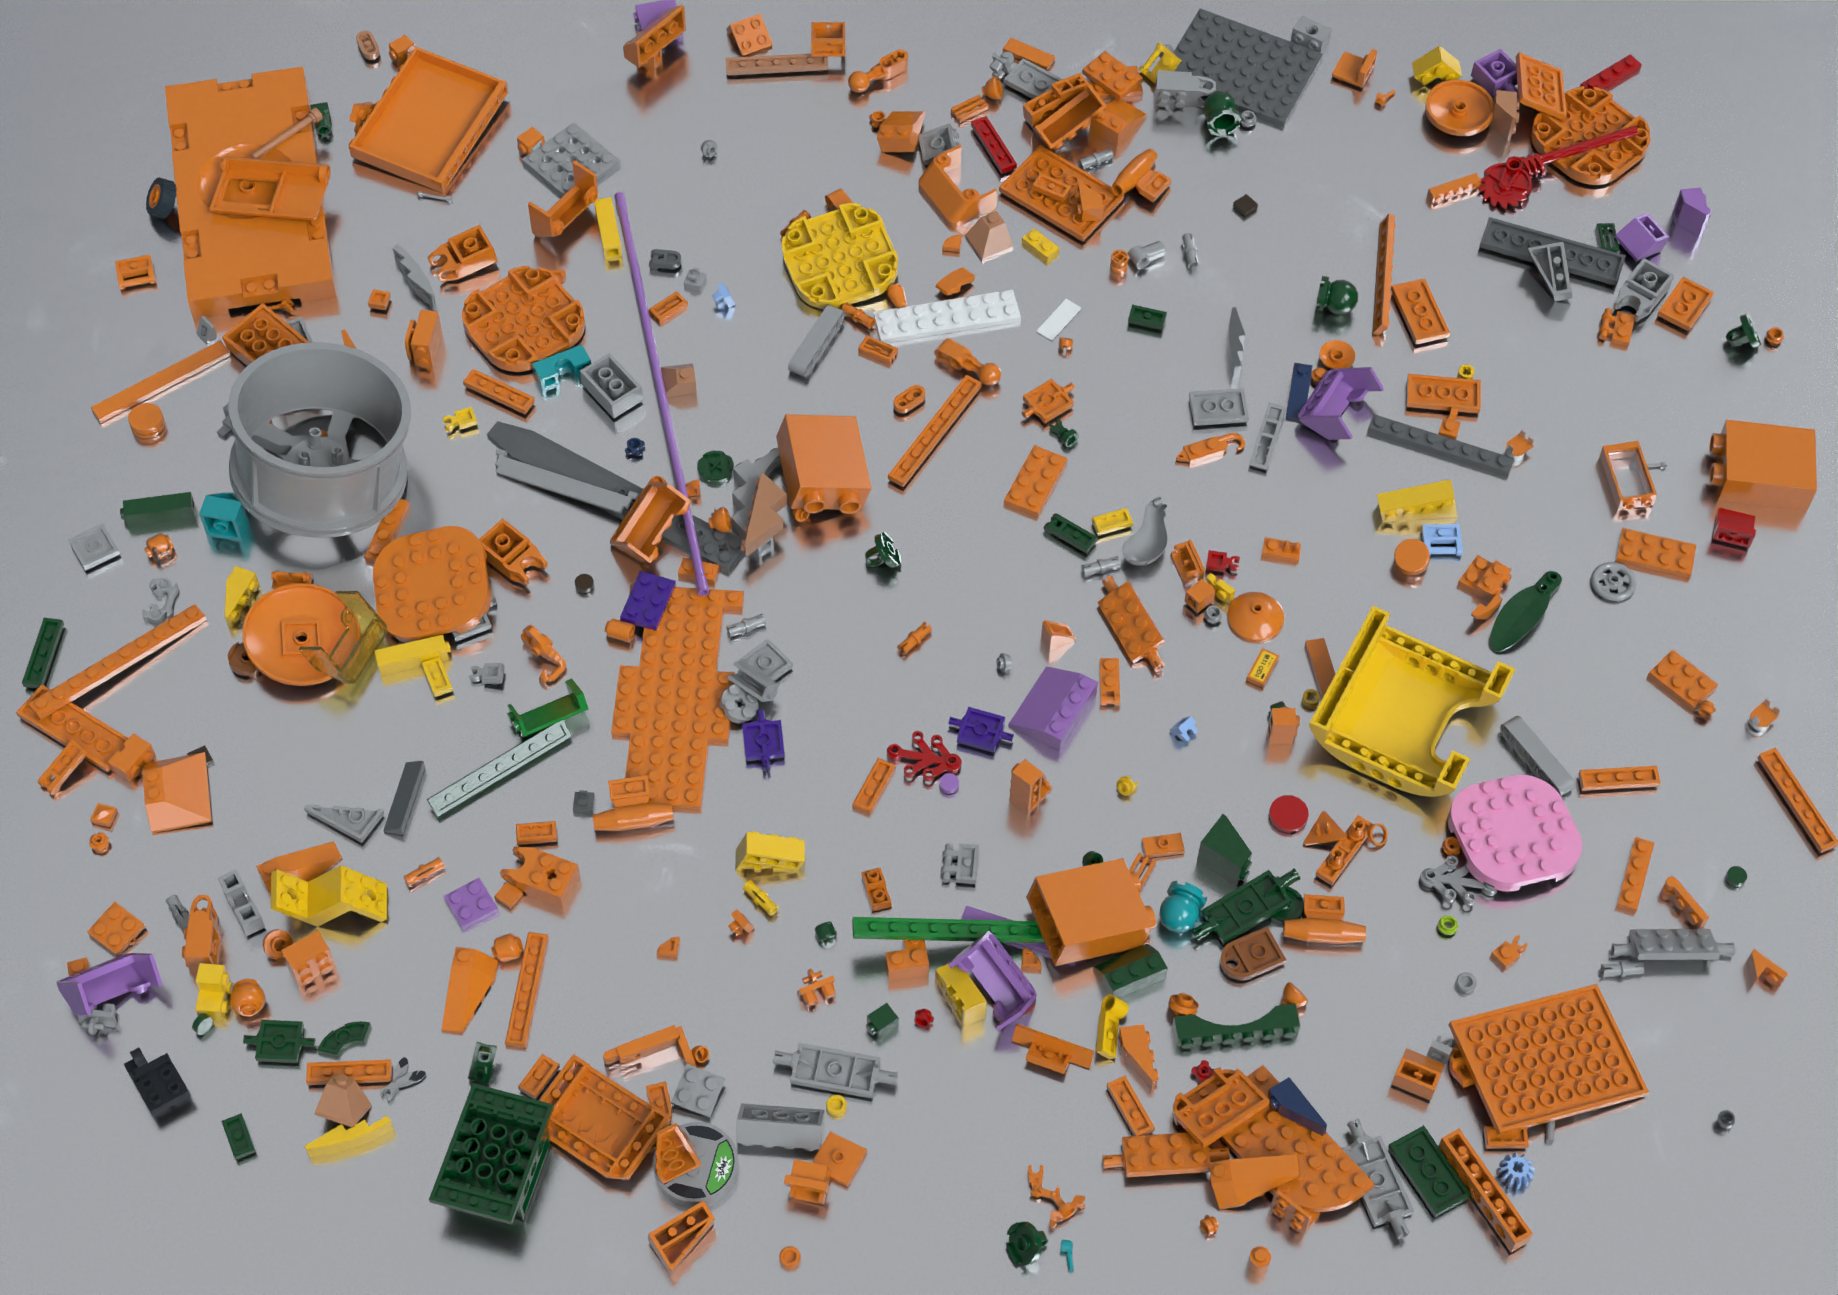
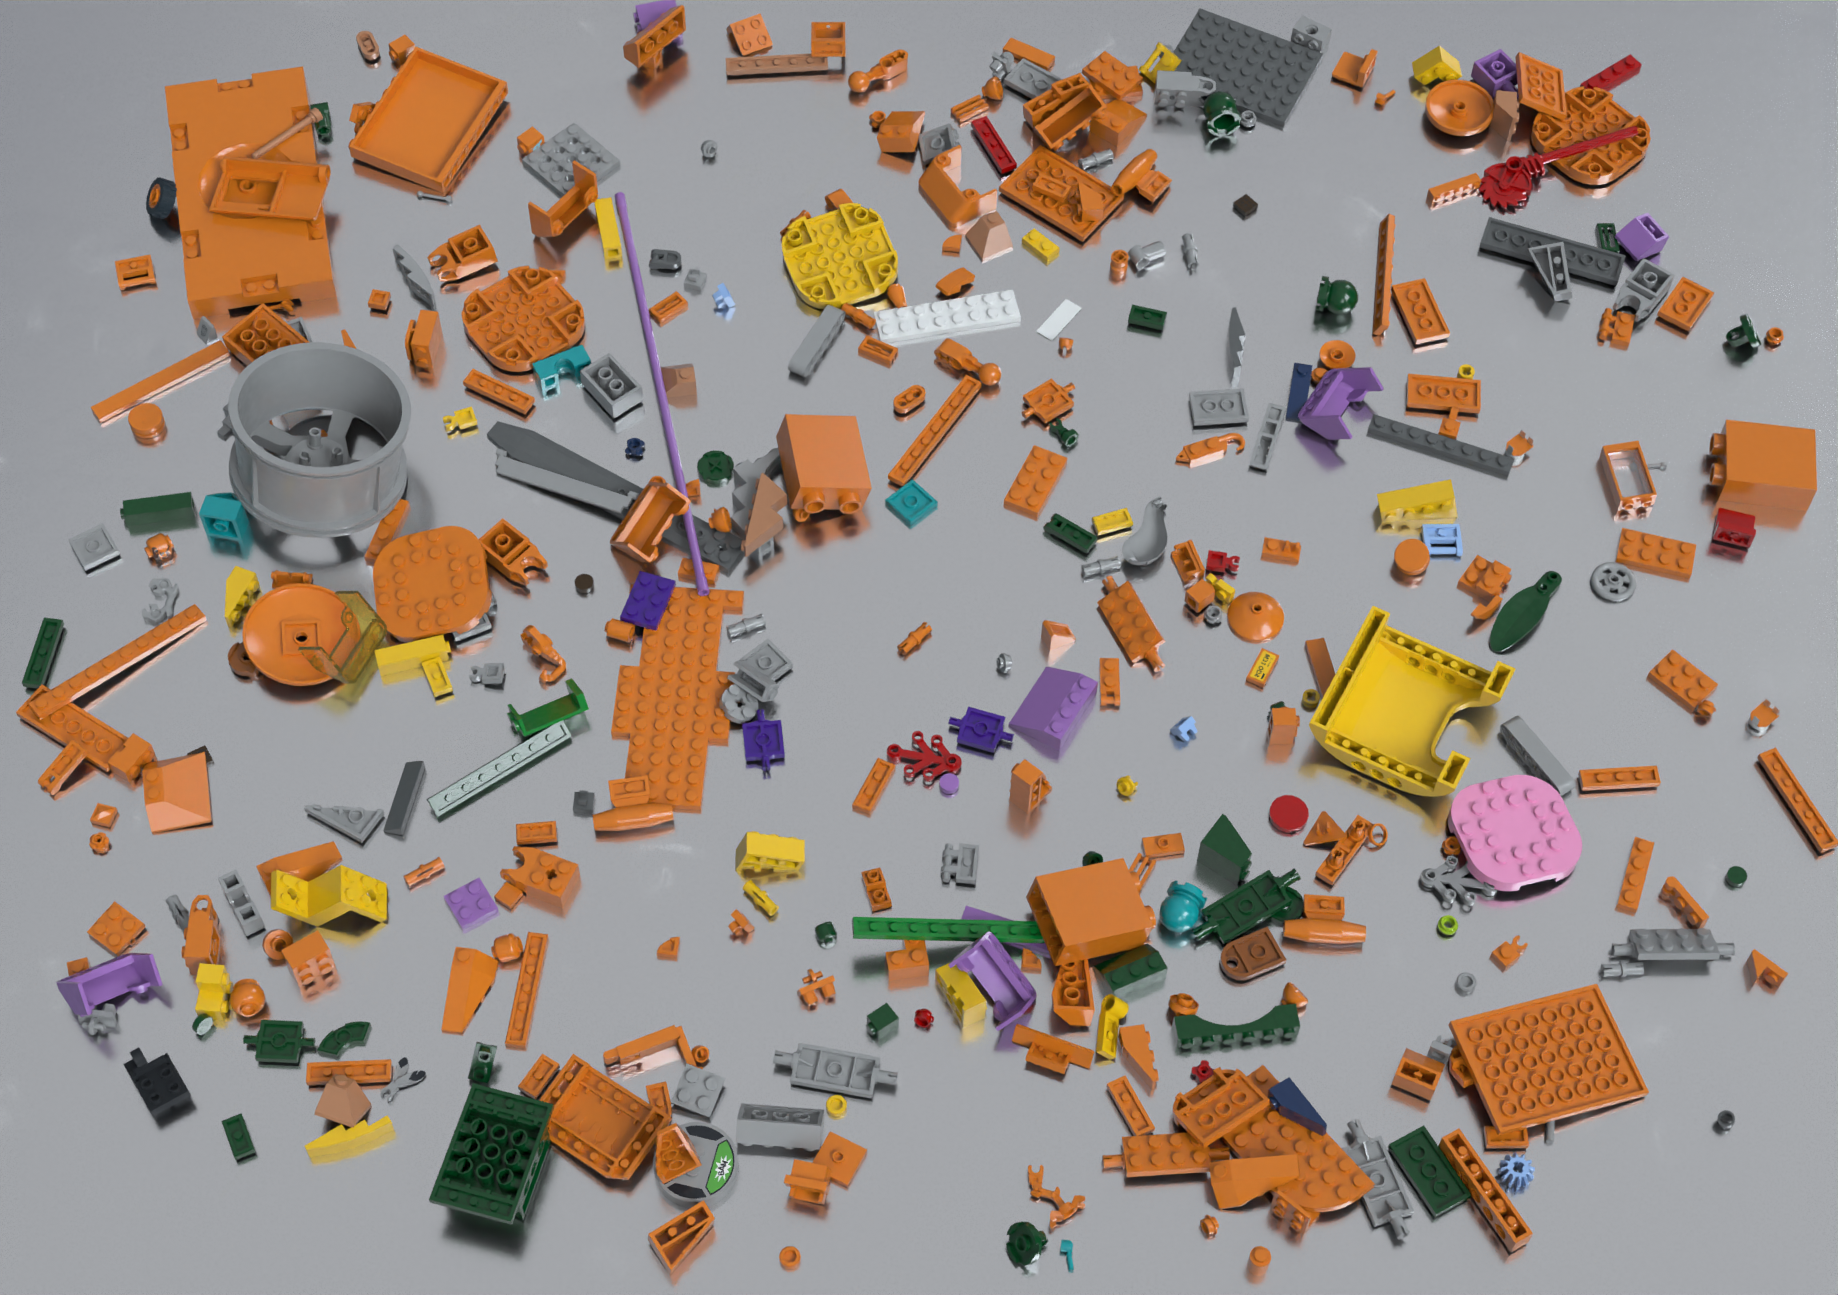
(884, 551): dark green tile -> none
(911, 502): none -> teal tile
(1073, 994): none -> orange wedge
(1692, 211): medium lavender slope -> none

